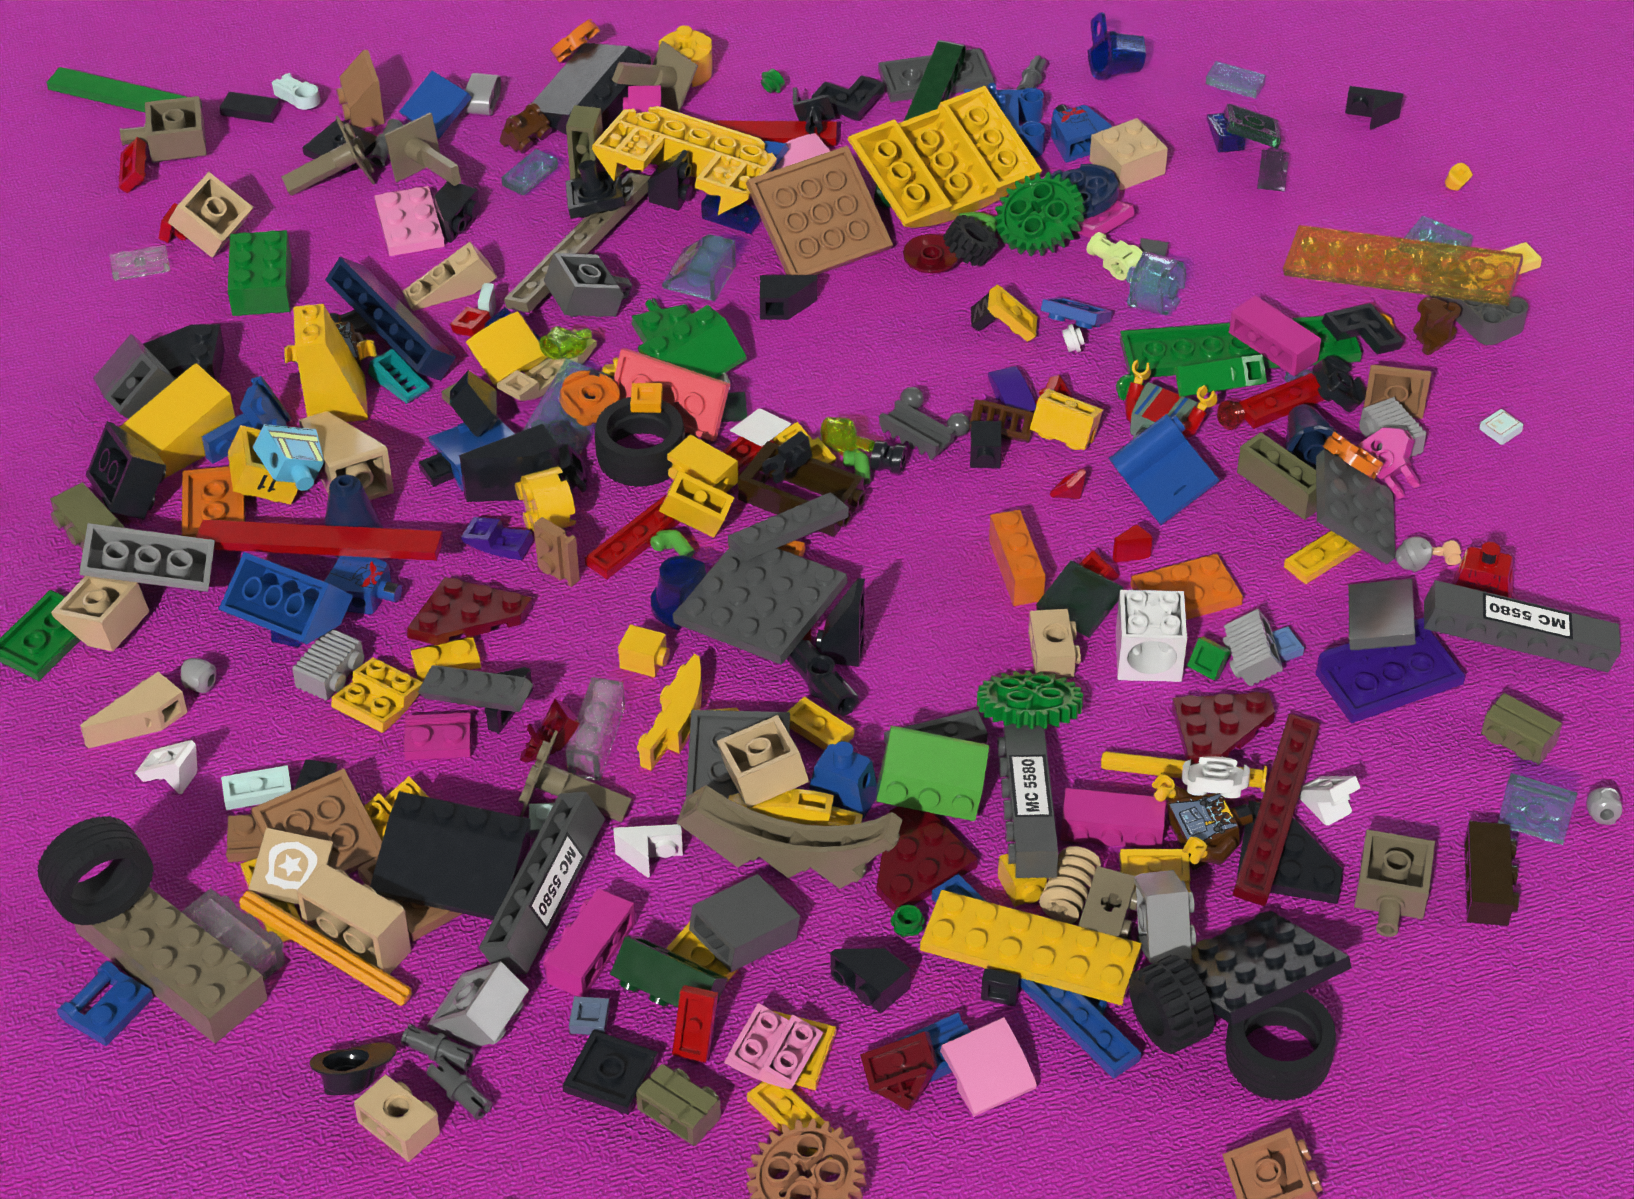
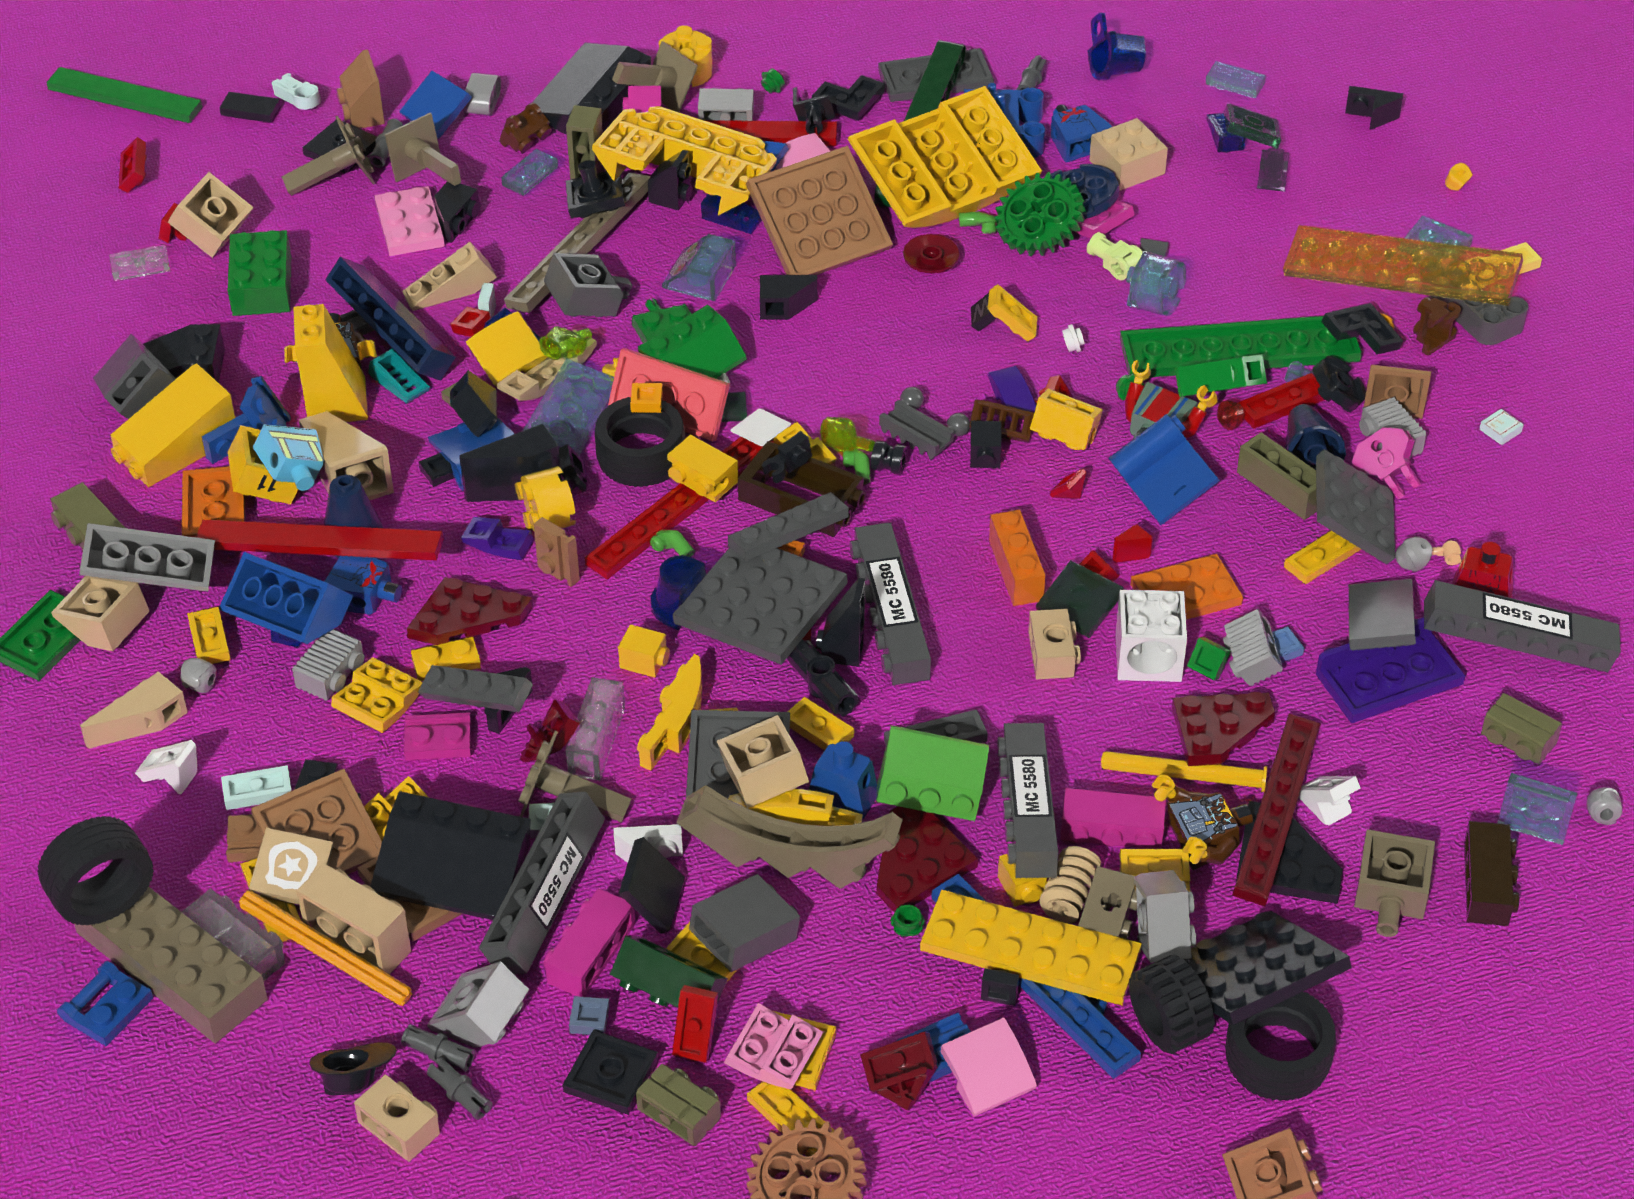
(125, 472): black slope -> none
(171, 129): dark tan brick -> none
(209, 635): none -> yellow plate
(574, 40): orange plate -> none
(584, 409): orange plate -> none
(651, 885): none -> black tile
(696, 504): yellow brick -> none
(726, 104): none -> light grey brick
(871, 974): black slope -> none
(891, 604): none -> dark grey brick
(970, 240): black tyre -> none
(1029, 699): green gear -> none
(1084, 314): blue plate -> none
(1215, 776): white plate -> none
(1274, 335): dark pink brick -> none
(1353, 455): orange plate -> none

